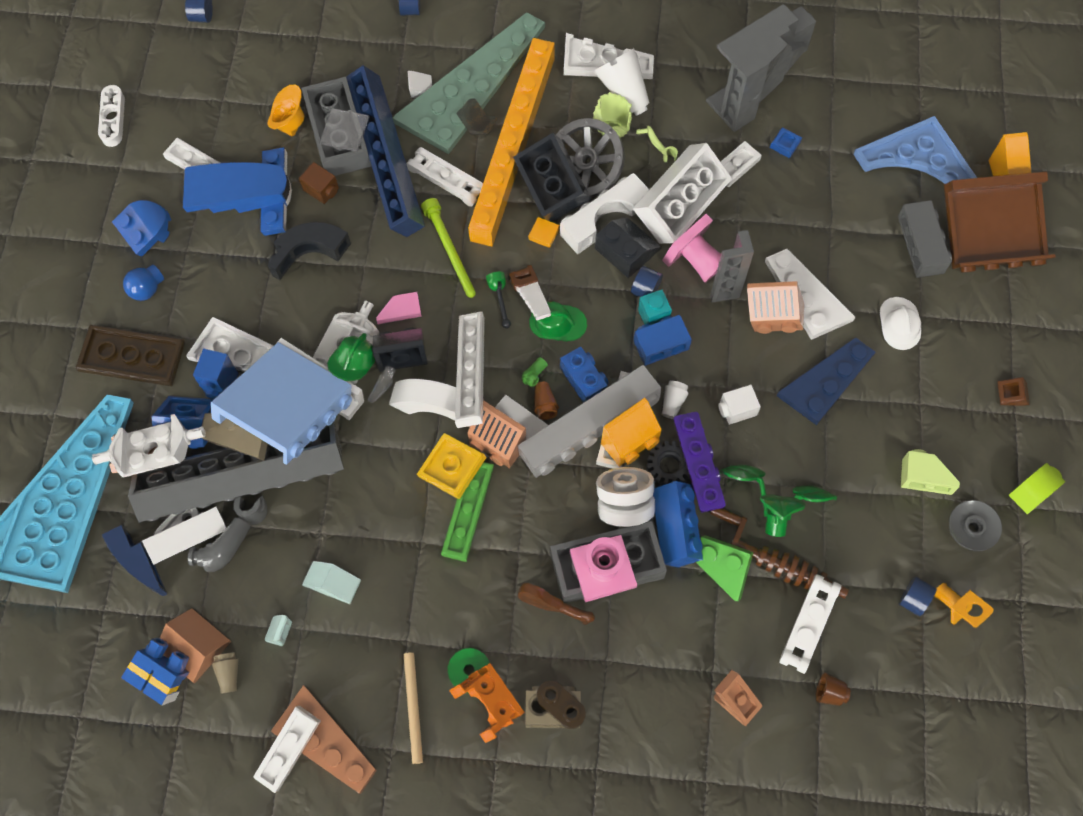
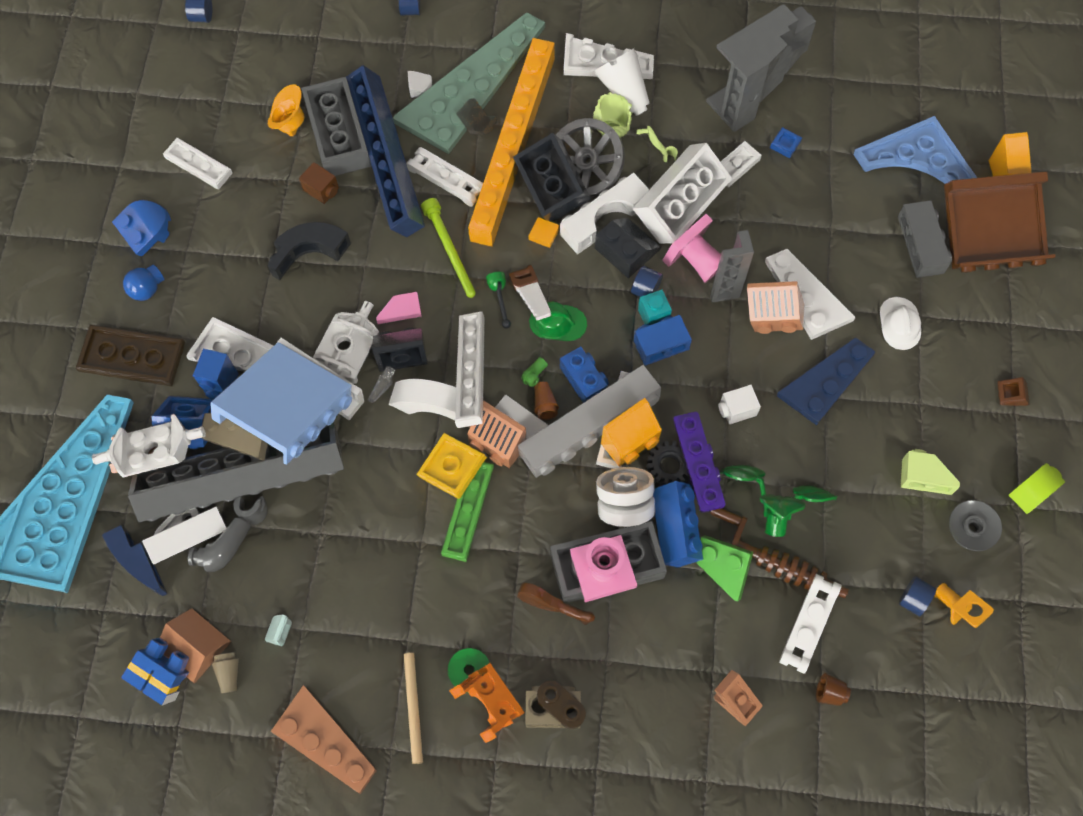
(116, 123): white beam -> none
(242, 188): blue slope -> none
(287, 749): white tile -> none
(332, 581): light aqua slope -> none
(344, 130): clear piece -> none
(352, 358): green piece -> none
(674, 397): white cone -> none

